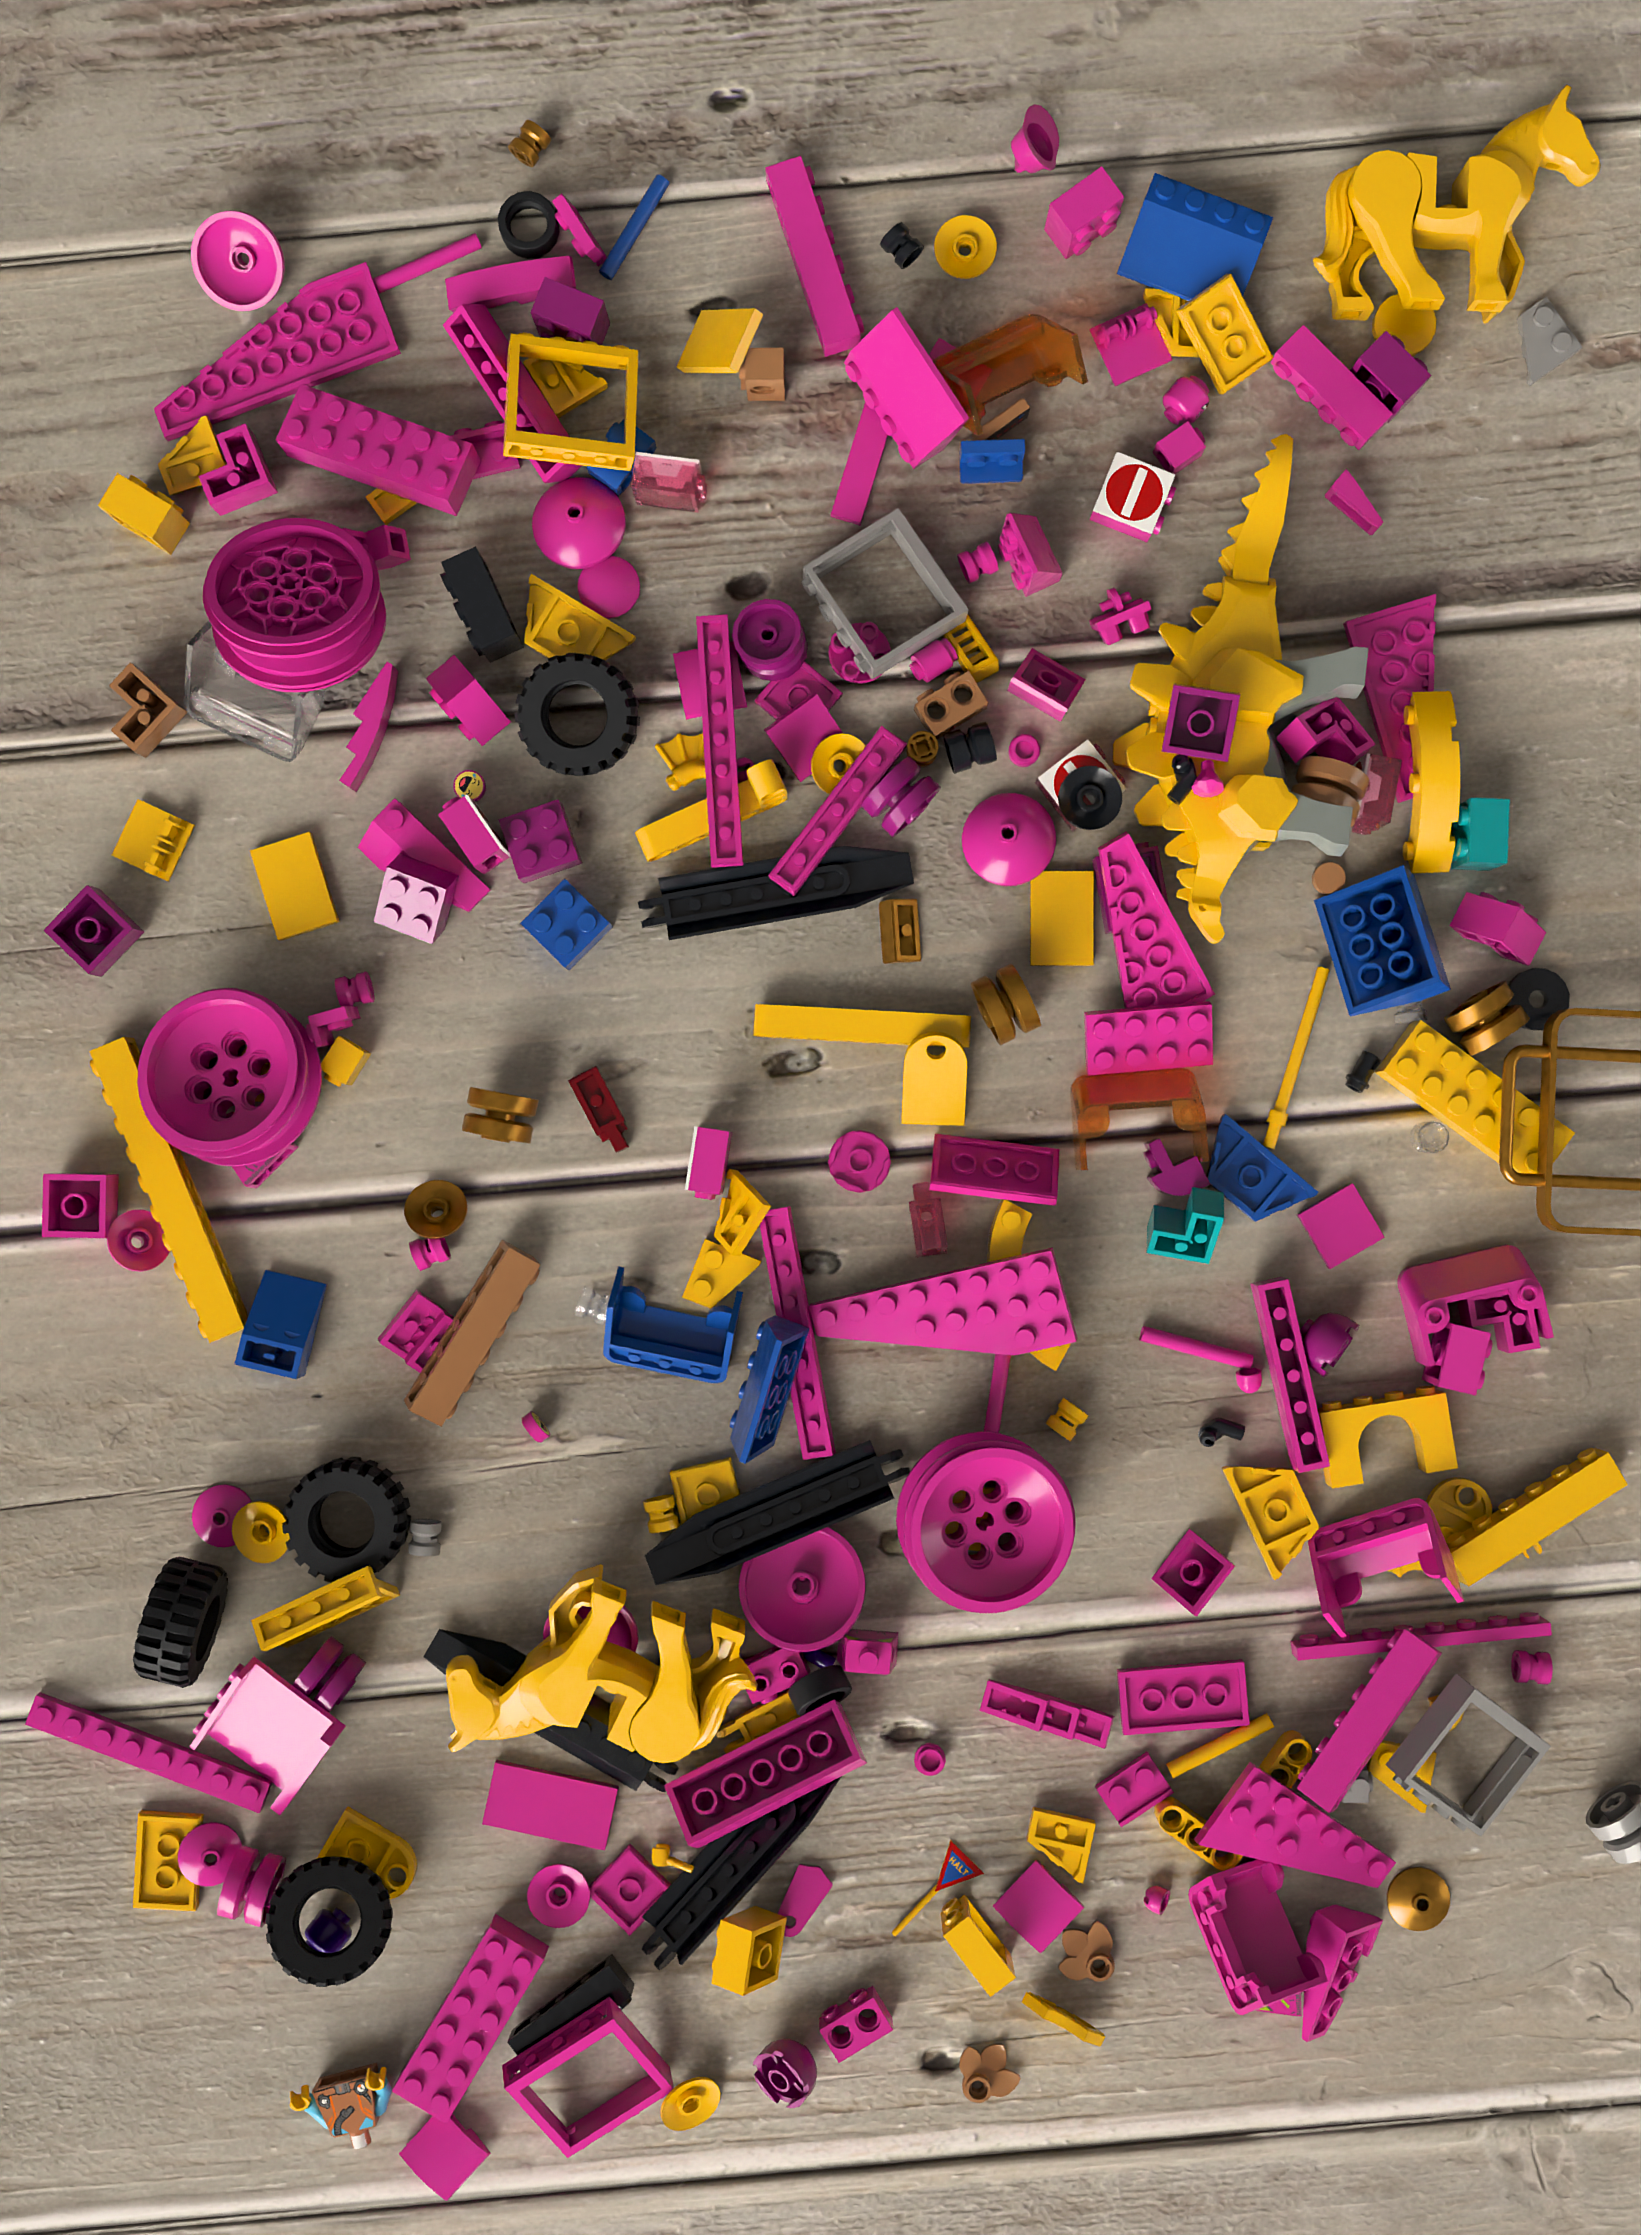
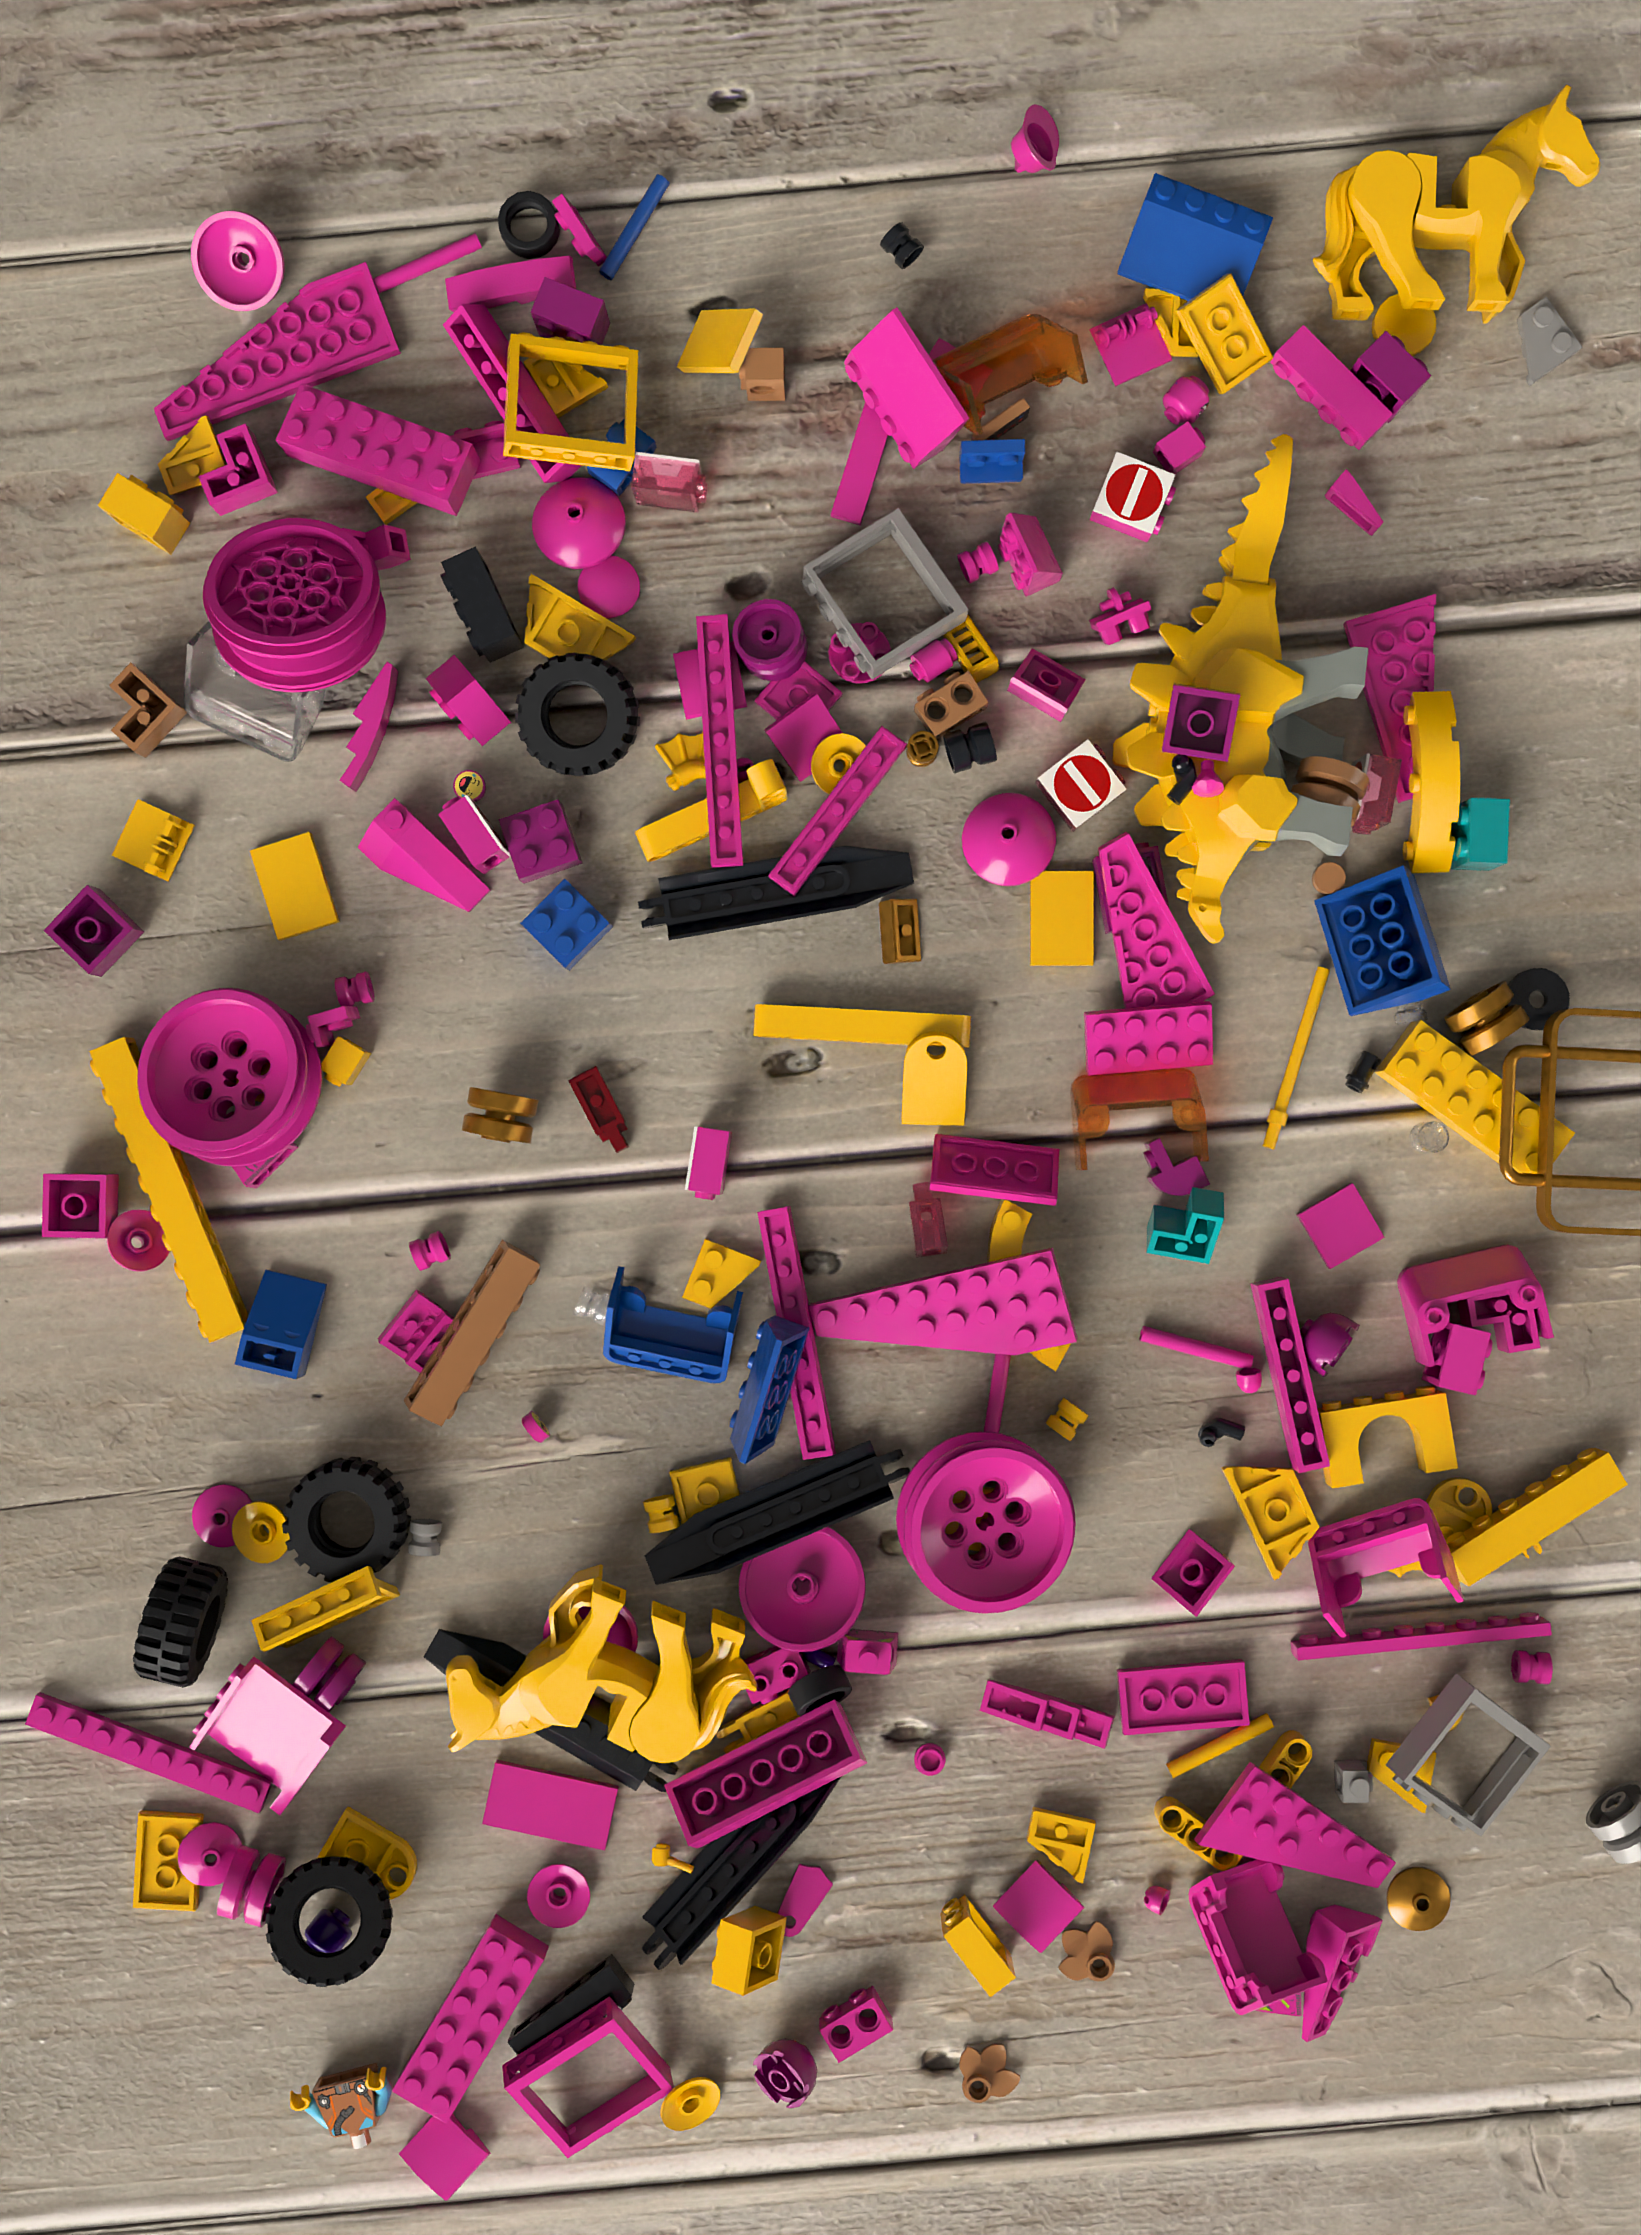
(415, 898): brick -> none
(432, 1197): pearl gold dish -> none
(529, 143): pearl gold wheel -> none
(628, 1888): dark pink tile -> none
(739, 1214): yellow wing -> none
(813, 255): dark pink brick -> none
(859, 1161): dark pink tile -> none
(905, 800): magenta wheel -> none
(955, 1869): piece -> none
(969, 233): yellow dish -> none
(1003, 1005): pearl gold wheel -> none
(1024, 750): dark pink tile -> none
(1064, 2019): yellow tile -> none
(1084, 213): dark pink brick -> none
(1101, 786): black dish -> none
(1134, 1789): dark pink plate -> none
(1252, 1174): blue wing -> none
(1328, 731): dark pink brick -> none
(1368, 1720): dark pink brick -> none
(1499, 925): dark pink brick -> none

